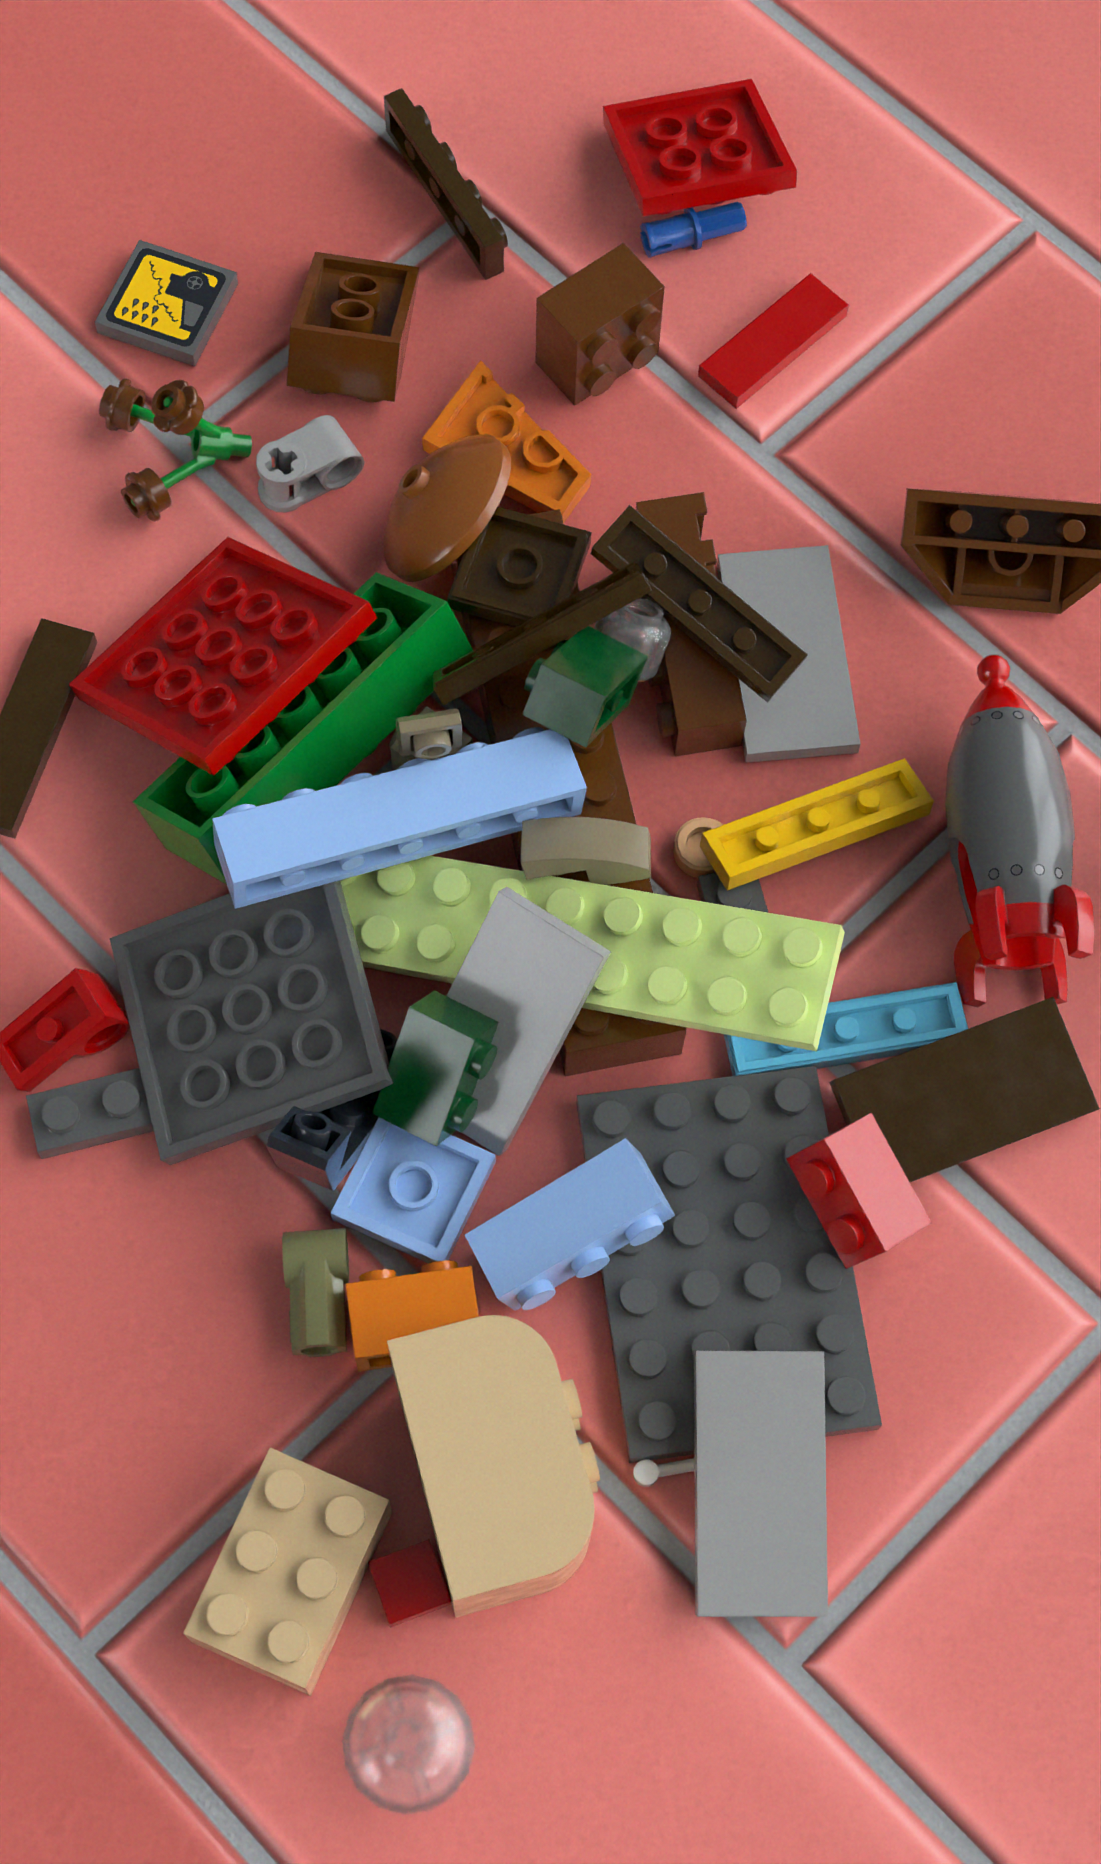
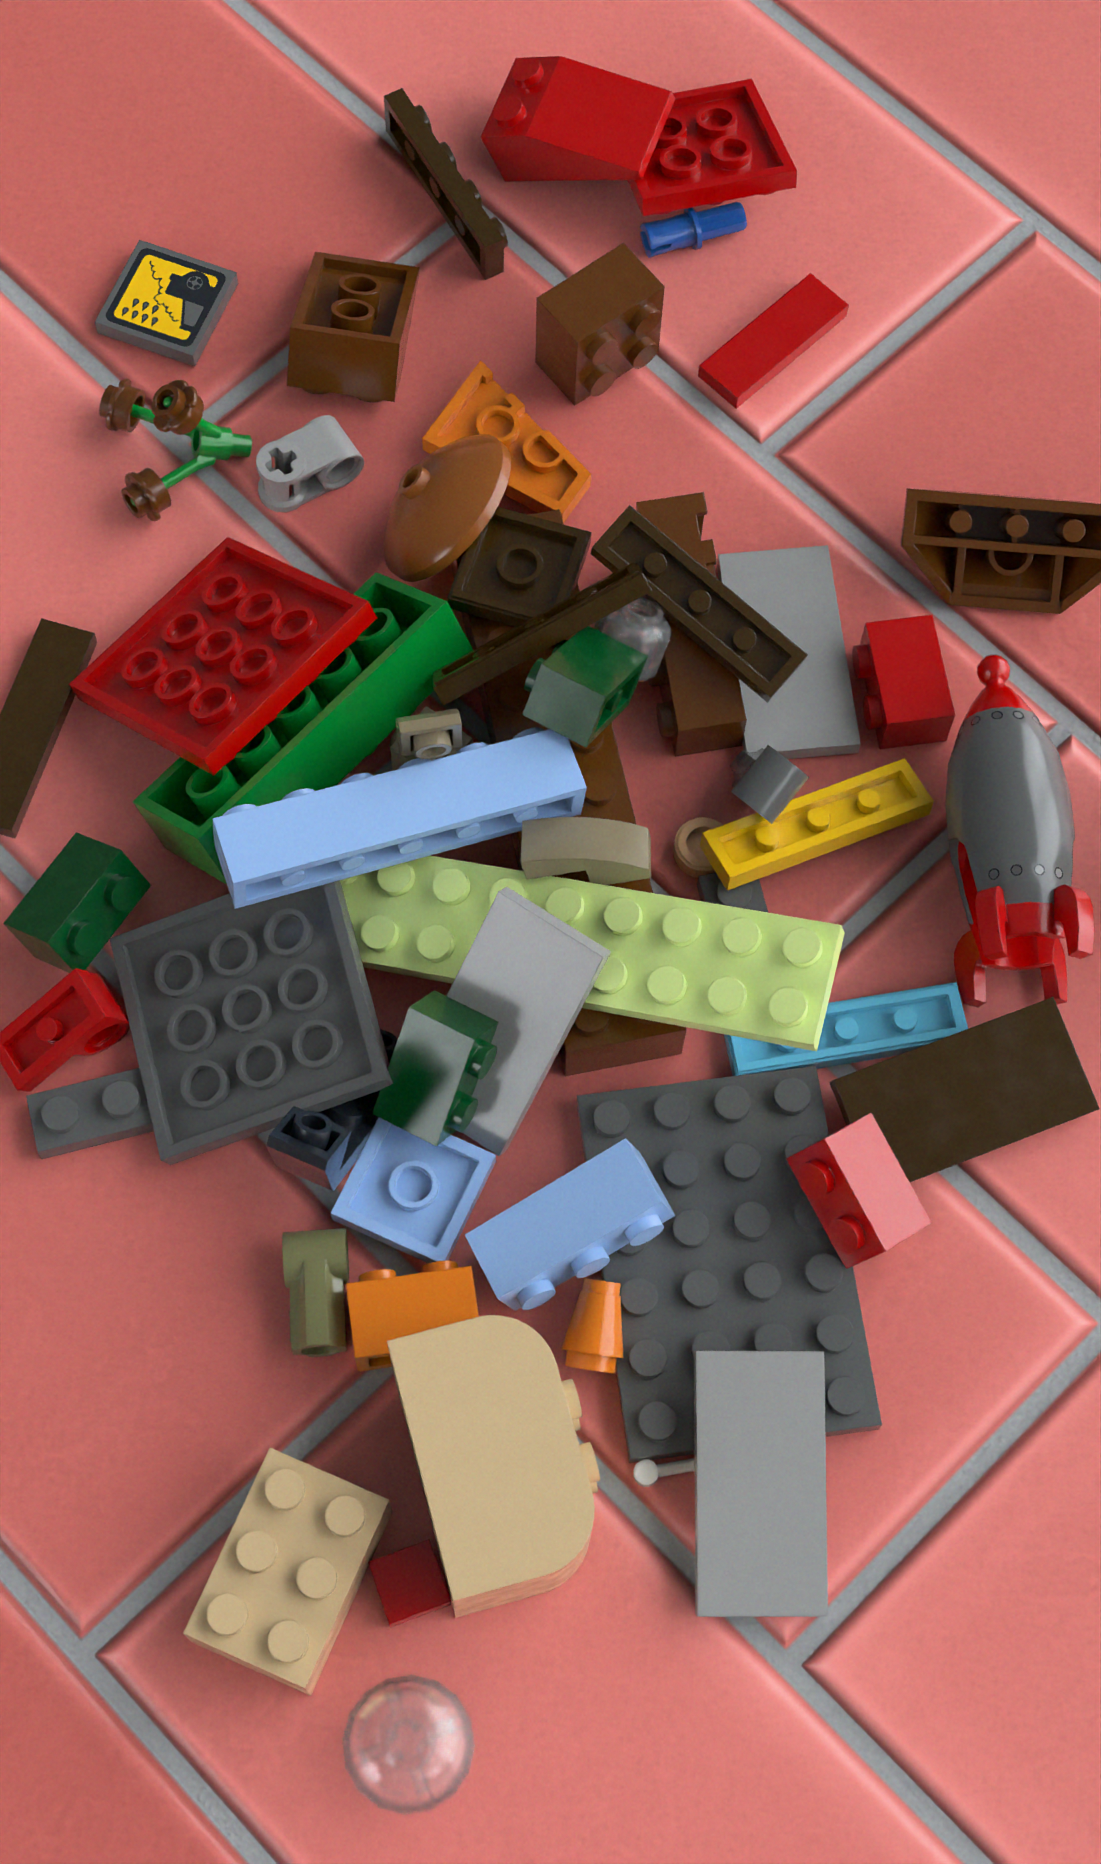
(77, 903): none -> dark green brick
(573, 122): none -> red slope
(595, 1328): none -> orange cone
(766, 781): none -> dark grey piece
(904, 682): none -> red brick

